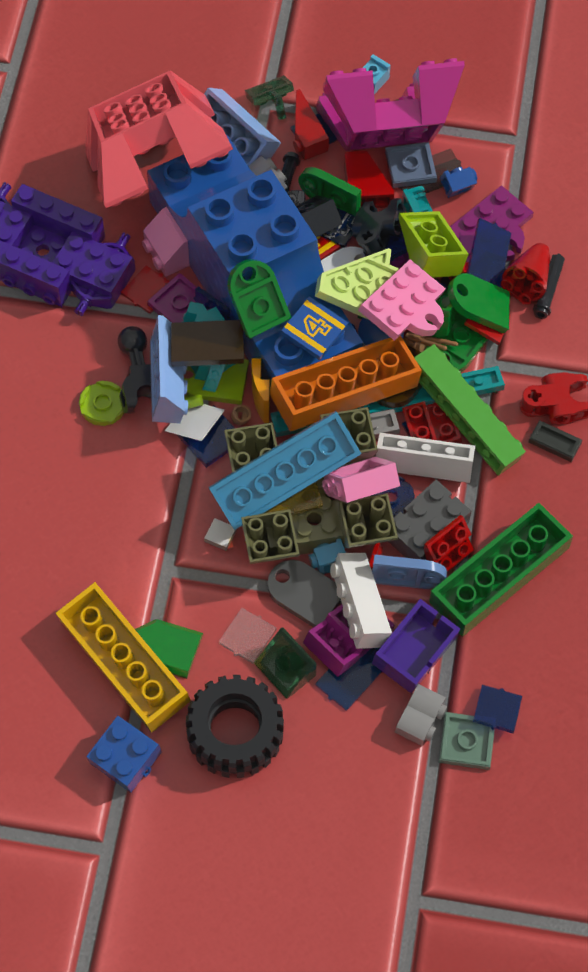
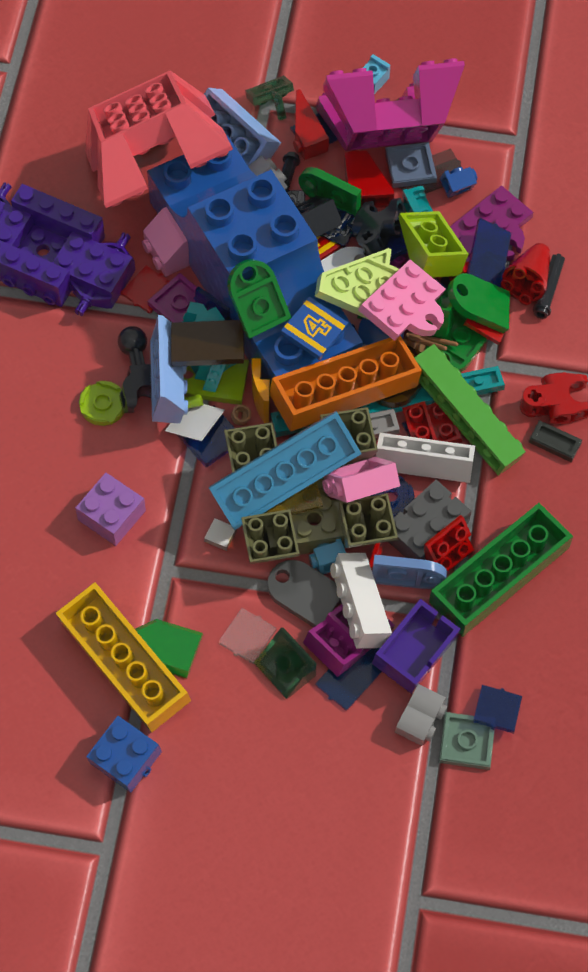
(110, 509): none -> medium lavender brick
(227, 695): black tyre -> none

